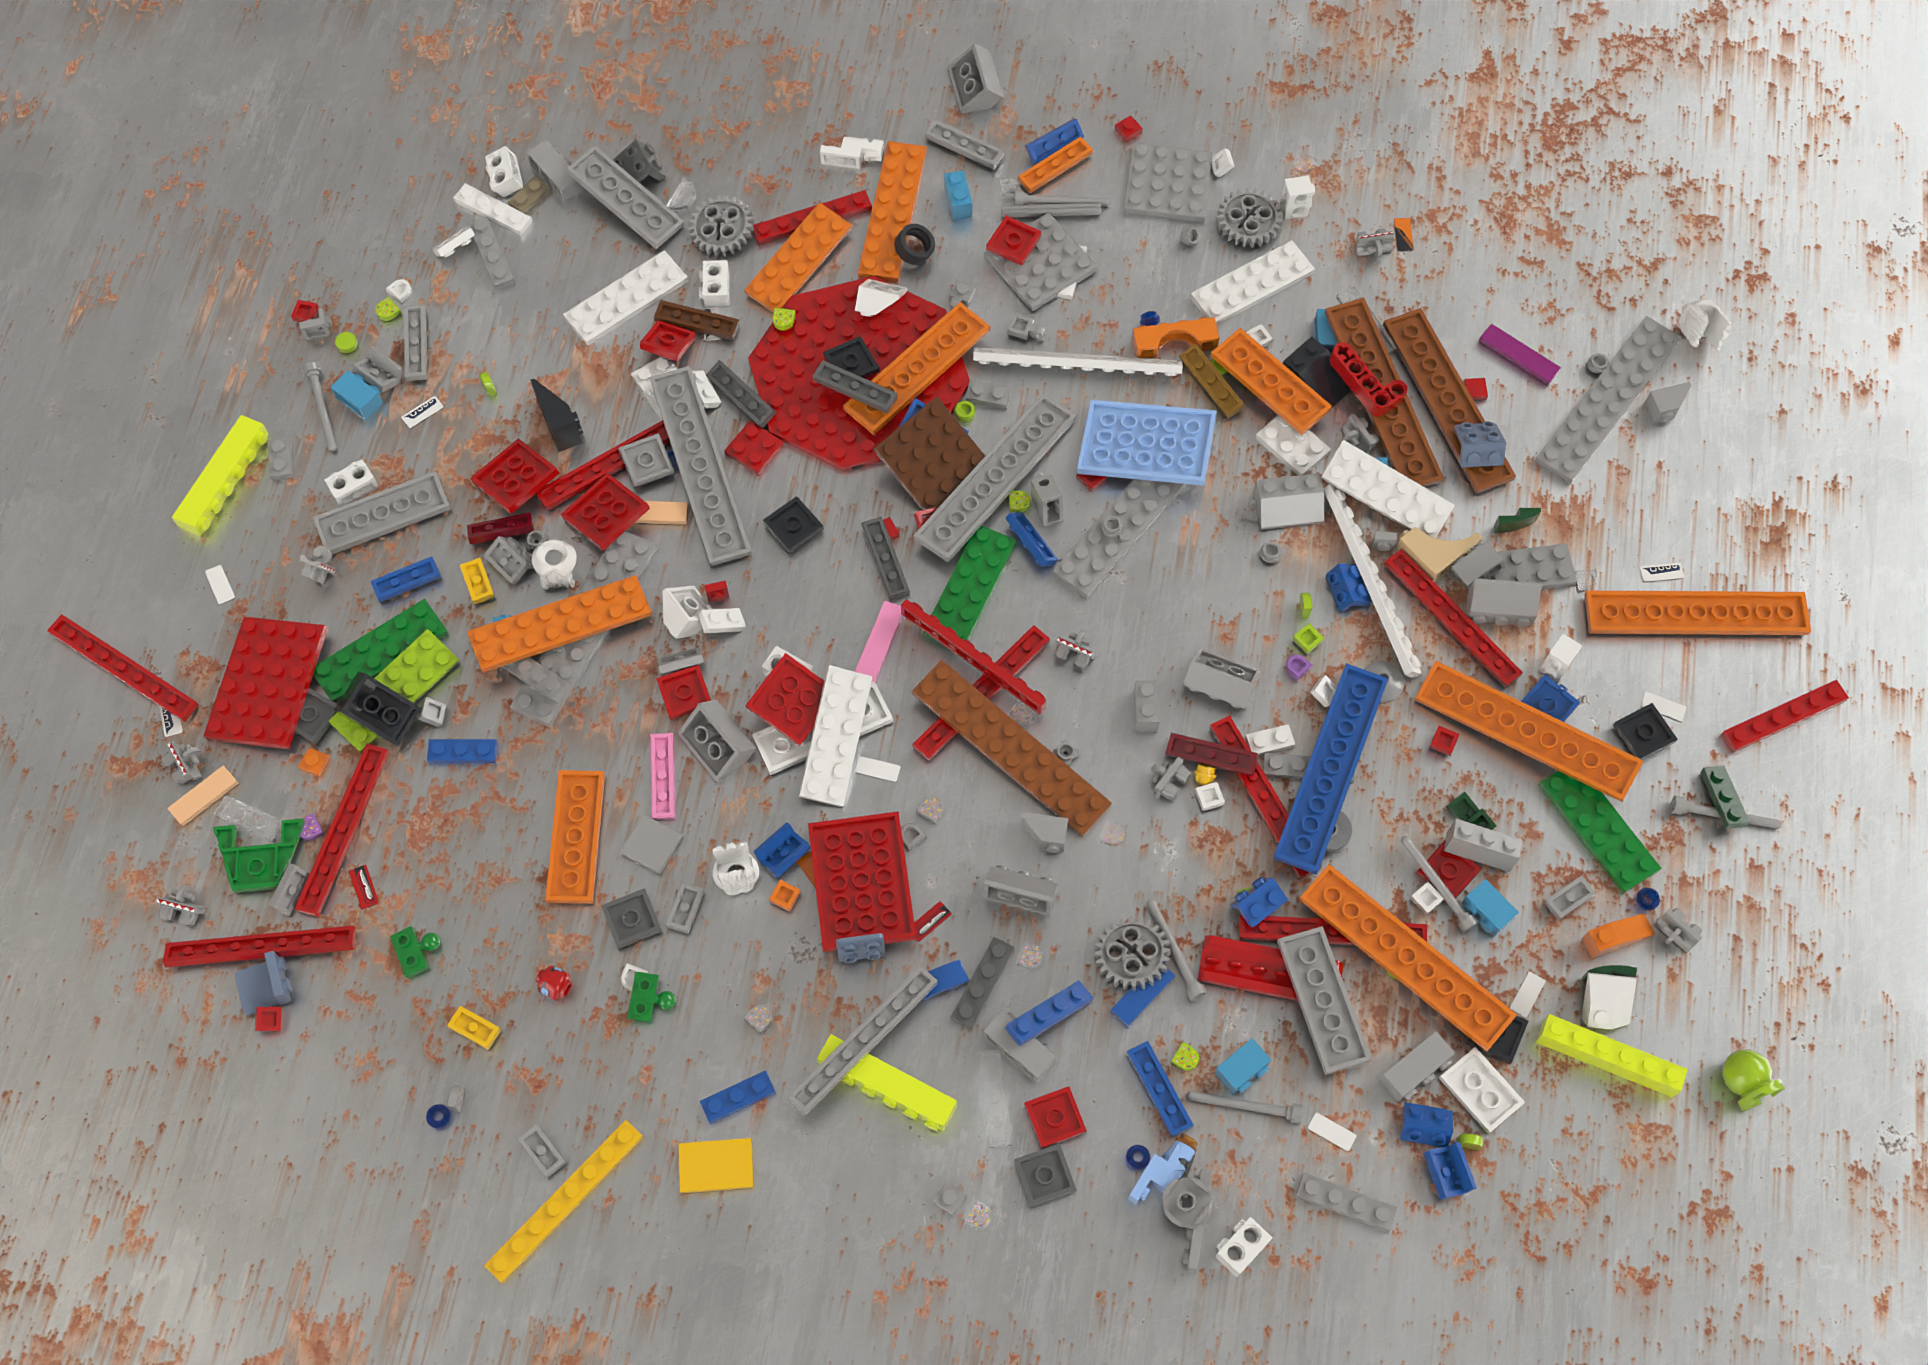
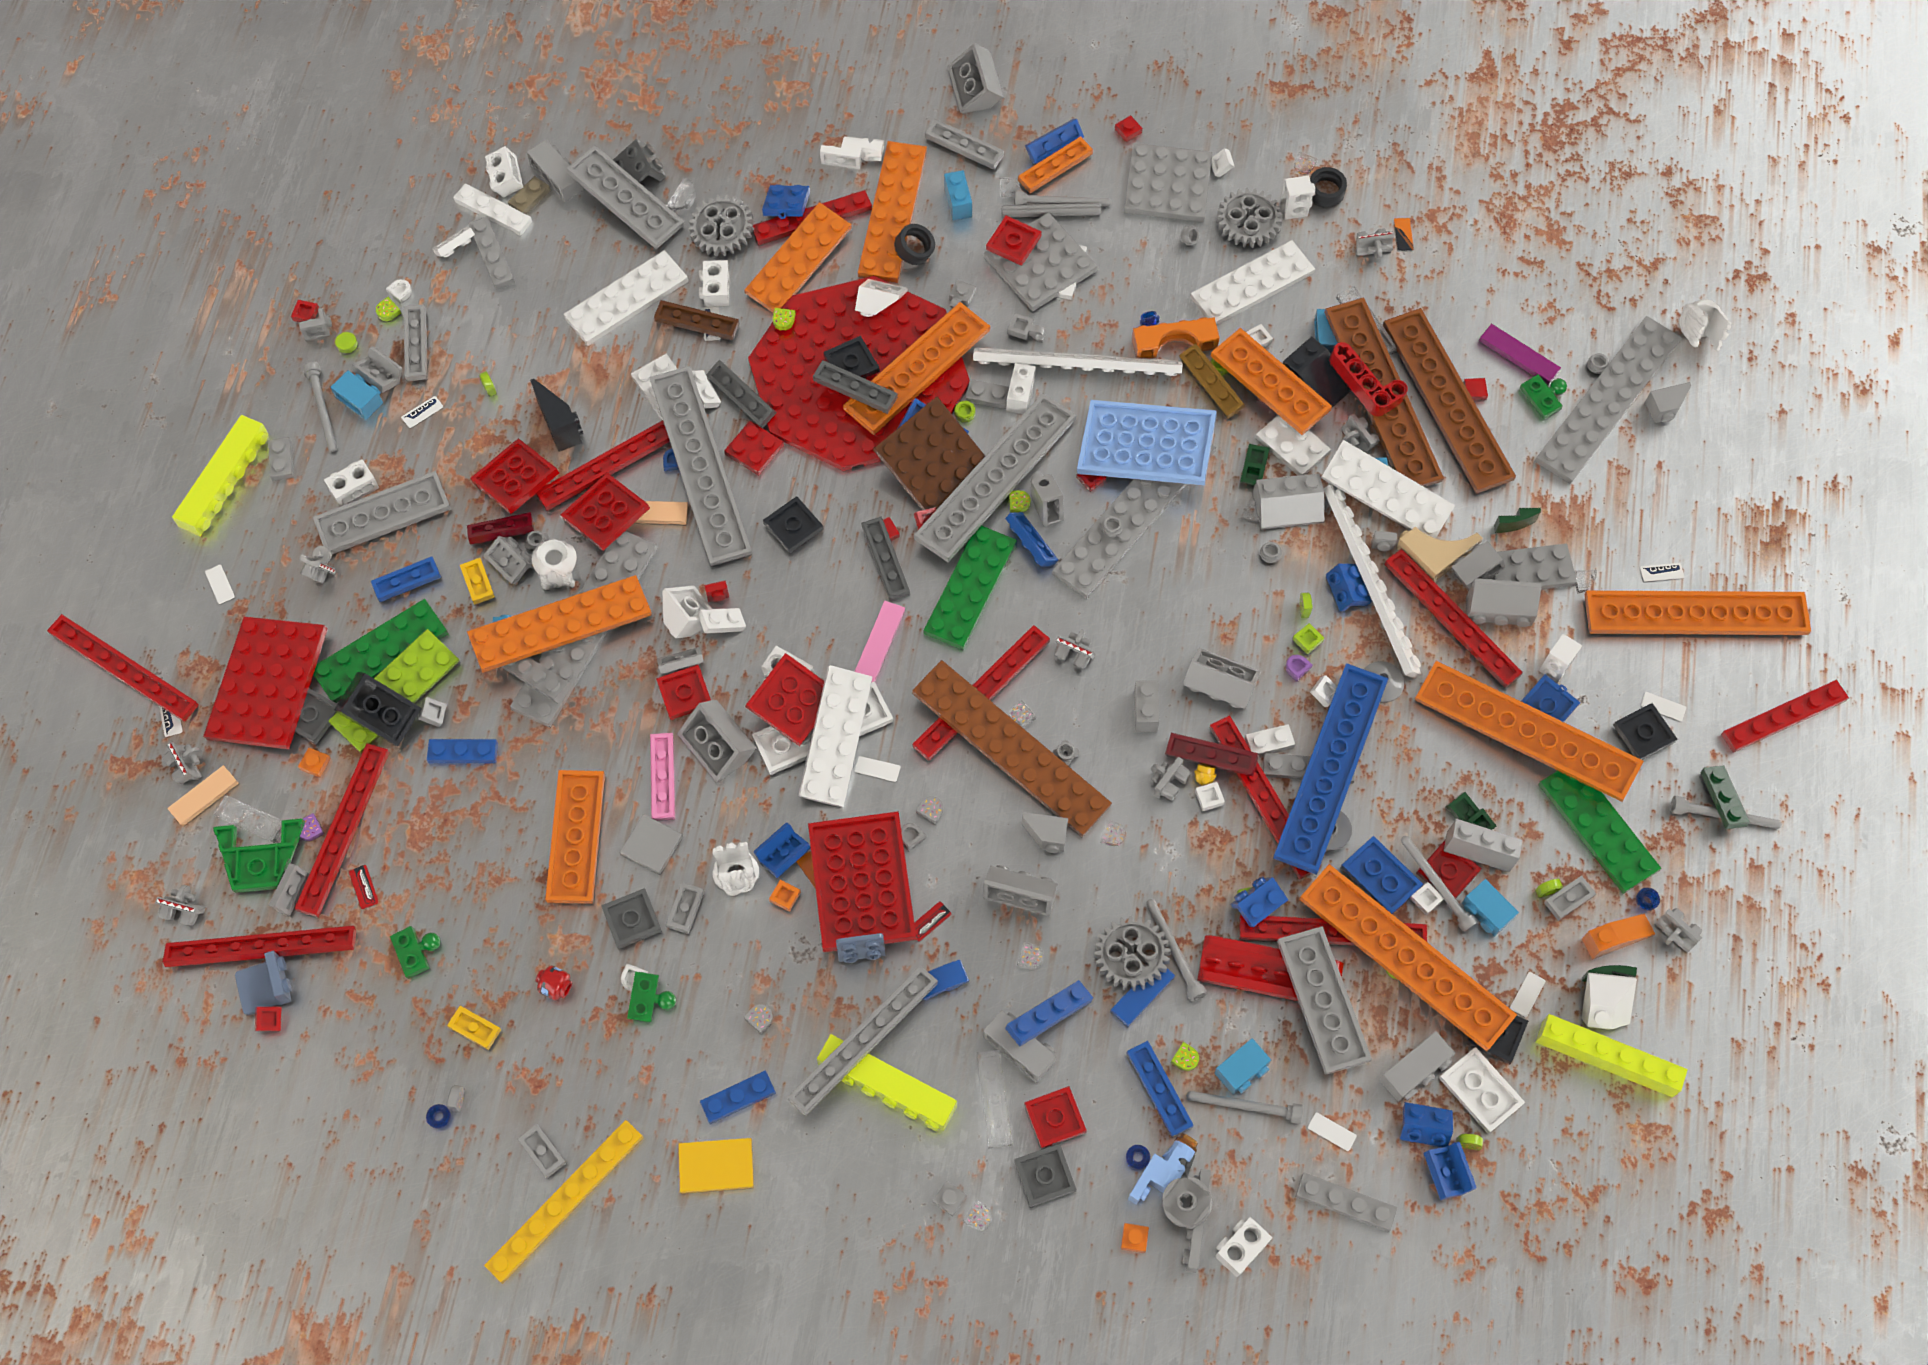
(646, 460): light grey tile -> none
(667, 340): red plate -> none
(786, 200): none -> blue plate
(980, 661): red plate -> none
(982, 983): dark grey plate -> none
(1020, 388): none -> white brick
(1134, 1238): none -> orange plate
(1254, 464): none -> dark green slope
(1333, 175): none -> black tyre
(1381, 875): none -> blue plate
(1444, 740): red plate -> none
(1480, 444): sand blue bracket -> none
(1542, 396): none -> green plate
(1549, 888): none -> lime tile
(1750, 1077): lime tile -> none

